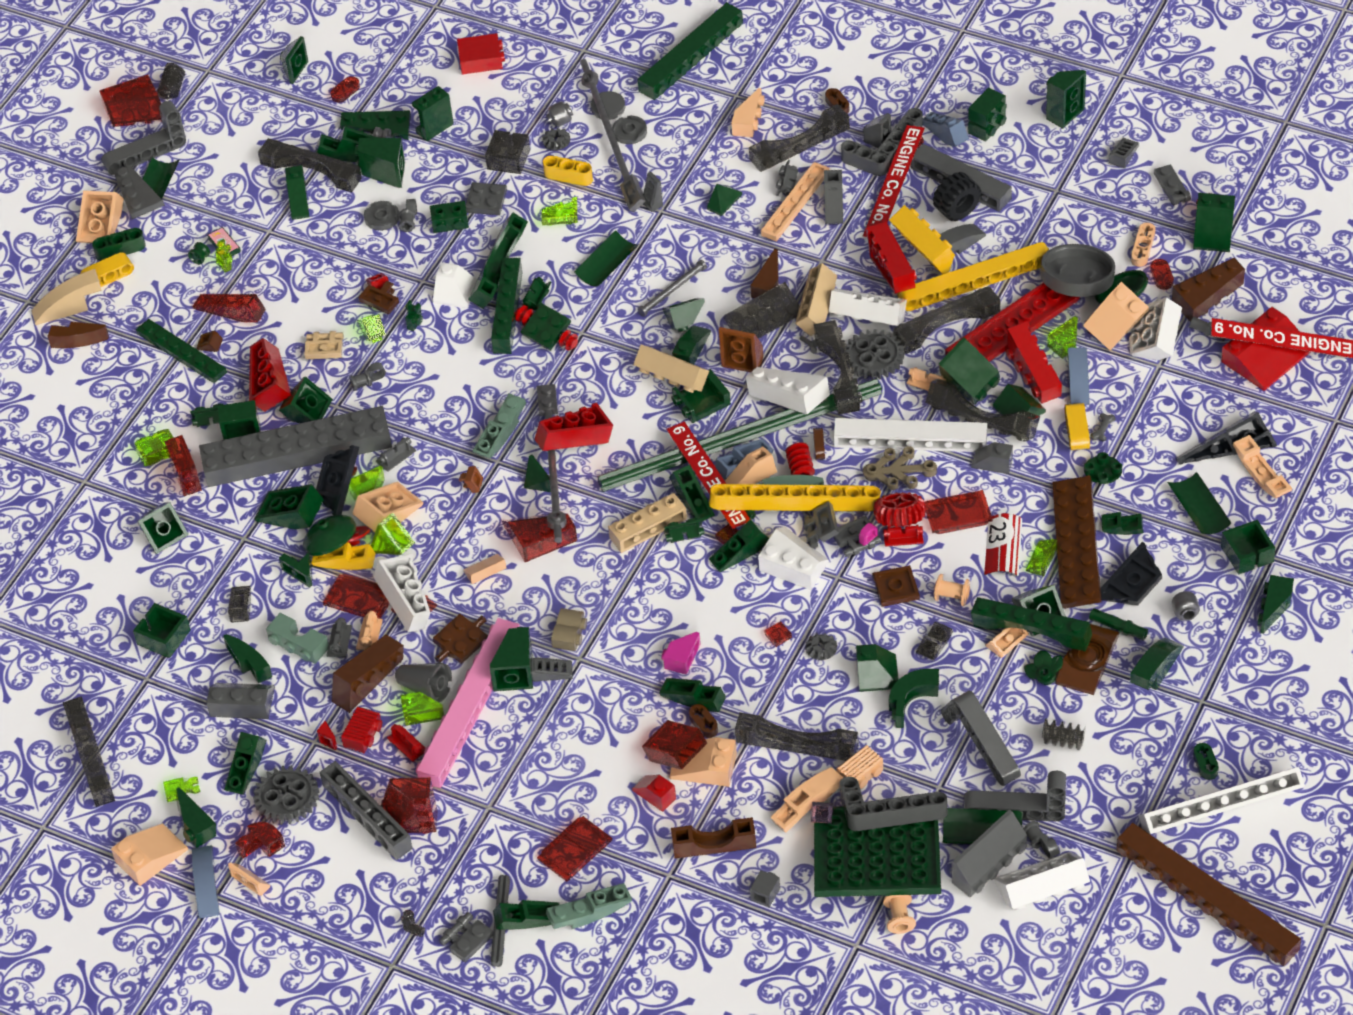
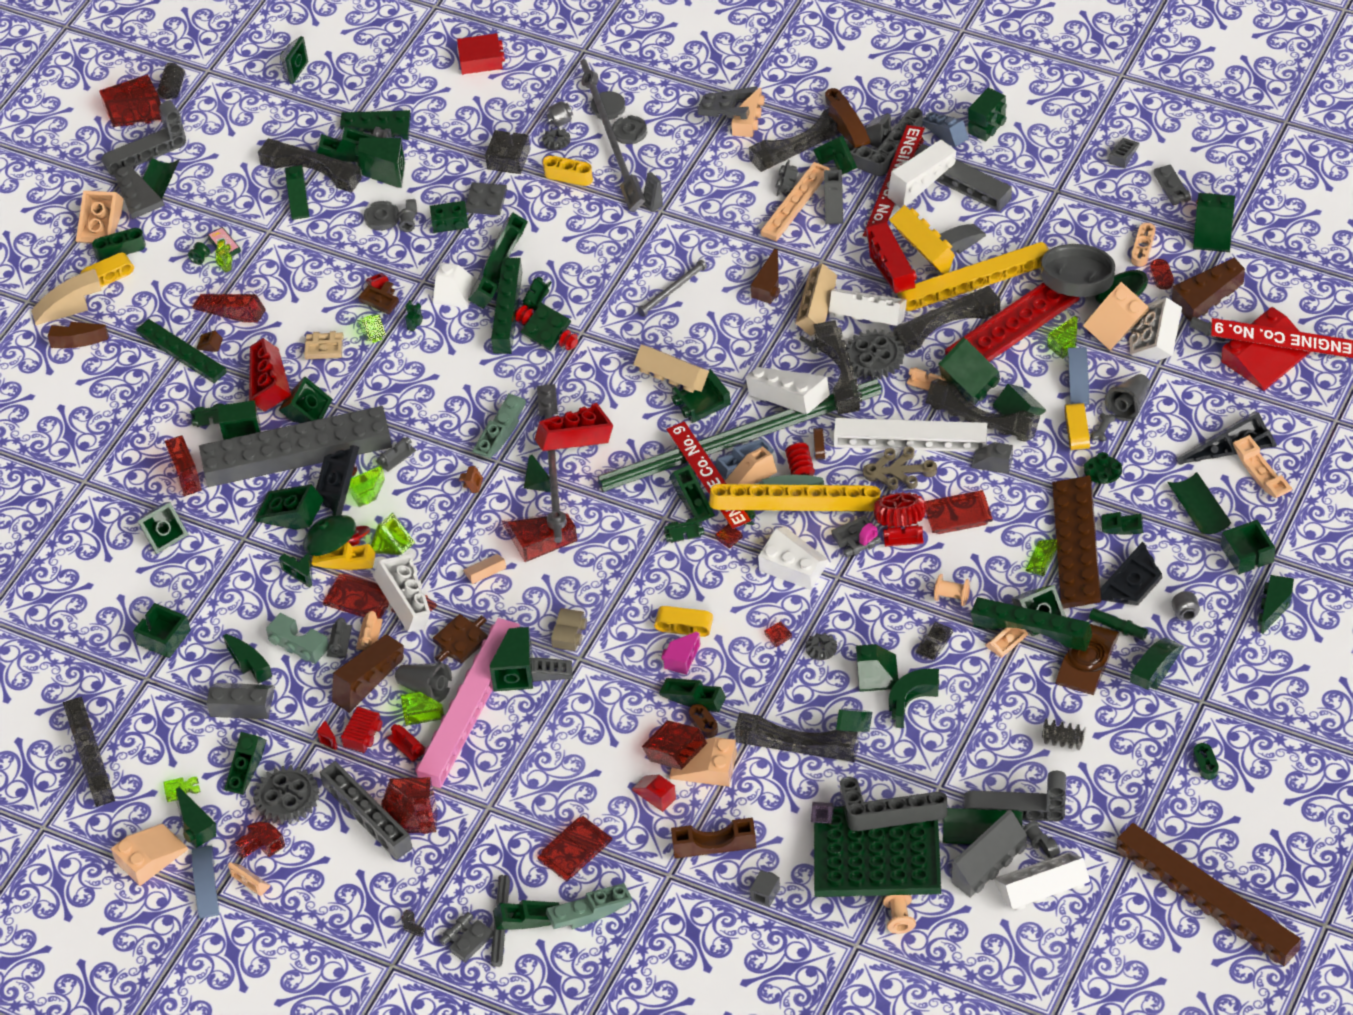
(153, 448): clear neon green brick -> none
(239, 605): clear smoke slope -> none
(345, 89): clear red tile -> none
(368, 376): dark grey connector -> none
(379, 503): light nougat slope -> none
(434, 113): dark green panel -> none
(561, 213): clear neon green wing -> none
(605, 259): dark green sticker -> none
(646, 522): tan brick -> none
(683, 313): slope -> none
(683, 621): none -> yellow beam
(690, 51): dark green brick -> none
(691, 344): dark green slope -> none
(722, 199): dark green slope -> none
(724, 103): none -> dark grey wing
(740, 350): dark orange slope -> none
(740, 546): dark green slope -> none
(764, 312): clear smoke plate -> none
(800, 800): light nougat slope -> none
(826, 525): dark grey plate -> none
(837, 151): none -> dark green plate
(848, 123): none -> reddish brown slope
(854, 720): none -> dark green slope
(862, 766): light nougat brick -> none
(895, 586): reddish brown tile -> none
(920, 172): none -> white wedge
(957, 196): black tyre -> none
(984, 735): dark grey beam -> none
(1003, 544): sticker -> none
(1032, 363): red wedge -> none
(1044, 667): dark green plate -> none
(1065, 96): dark green slope -> none
(1128, 397): none -> dark grey cone
(1222, 801): white brick -> none

